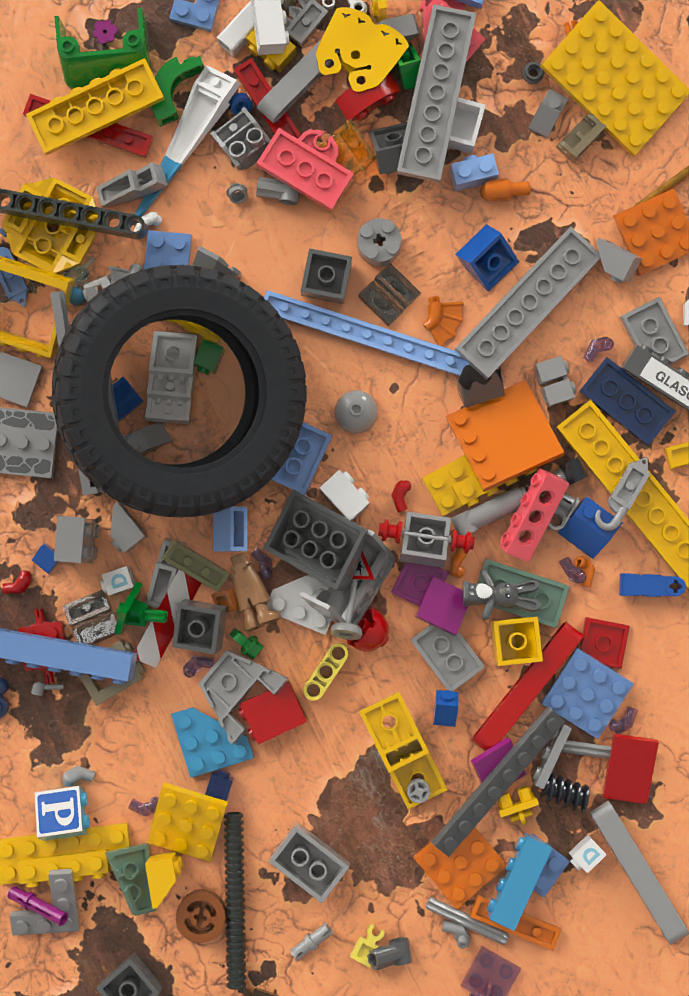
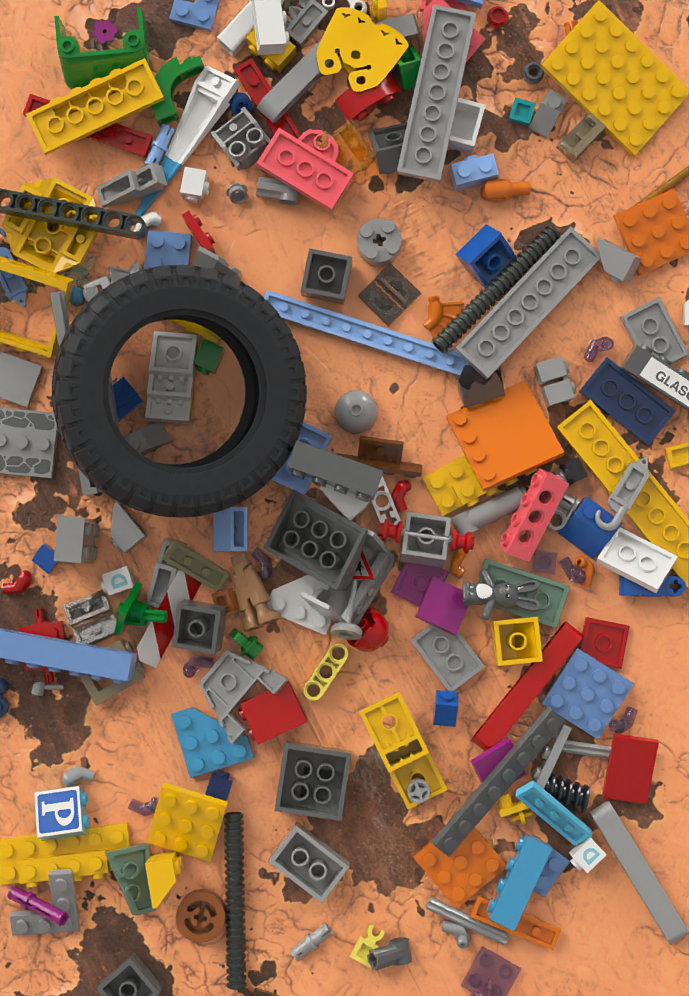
(159, 146): none -> light blue pin
(194, 185): none -> white brick
(194, 224): none -> red plate
(313, 780): none -> dark grey slope
(334, 470): none -> dark grey brick
(385, 456): none -> reddish brown bracket
(394, 513): none -> white beam
(496, 288): none -> pearl dark grey piece
(497, 17): none -> red plate
(522, 111): none -> teal plate
(544, 562): none -> plate
(553, 813): none -> medium azure plate
(637, 560): none -> white plate

